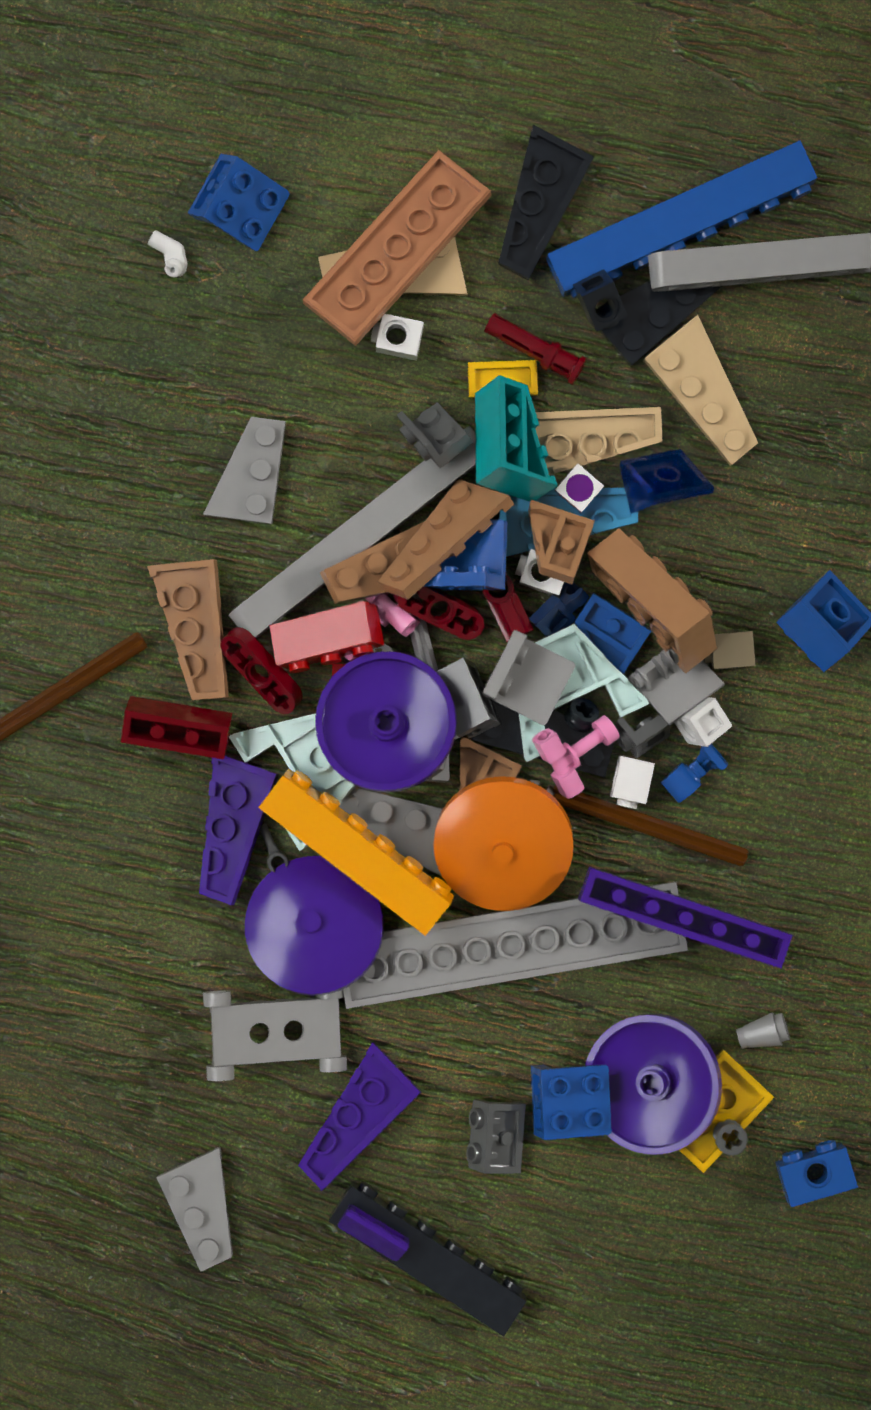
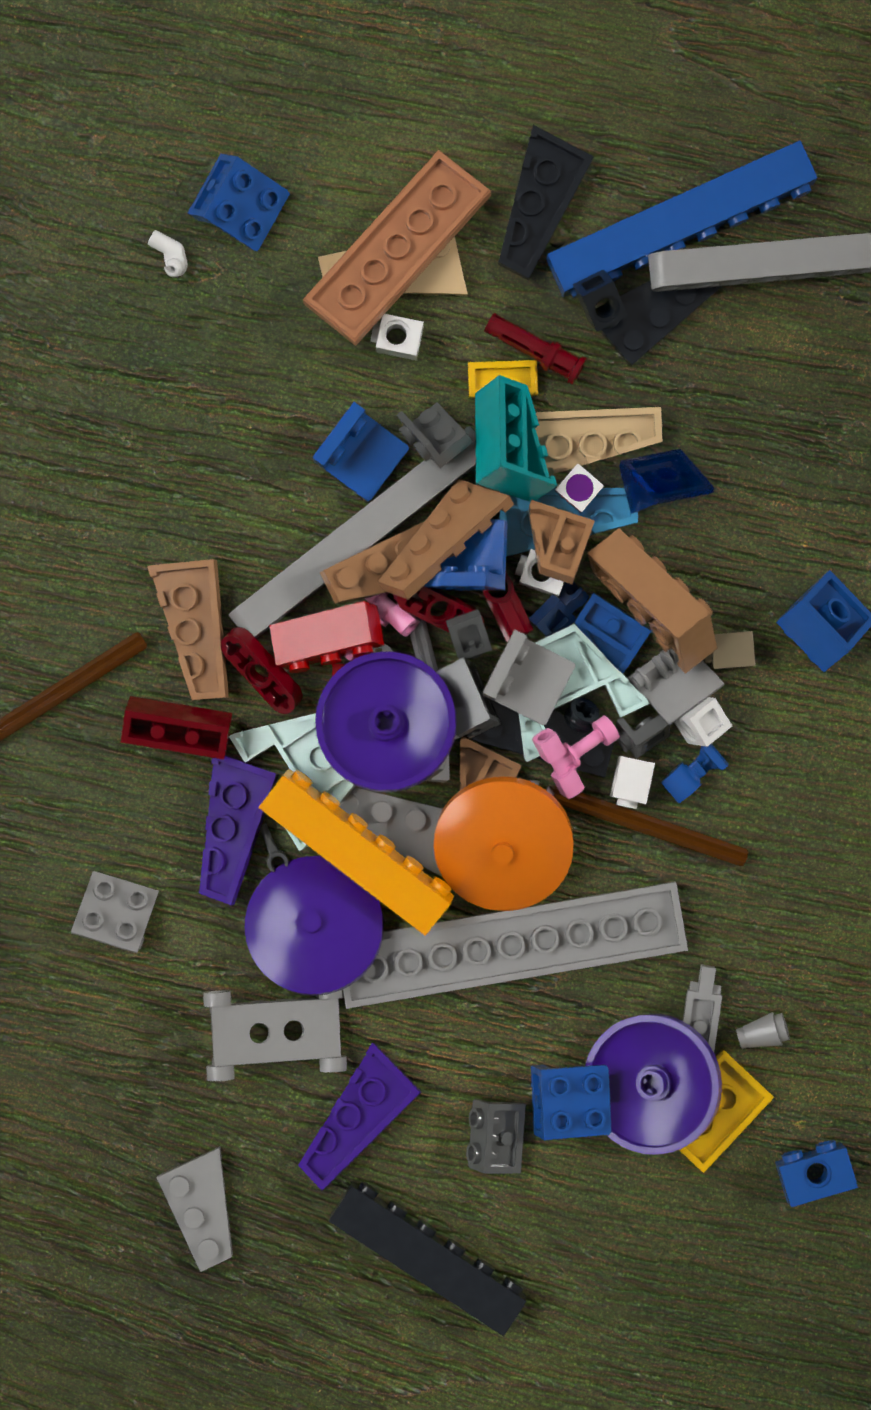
(115, 912): none -> light grey hinge
(252, 475): light grey wing -> none
(360, 452): none -> blue bracket
(373, 1233): dark purple slope -> none
(469, 635): none -> dark grey bracket
(685, 917): dark purple brick -> none
(700, 385): tan wing -> none
(704, 1005): none -> light grey hinge
(732, 1147): dark grey bush -> none

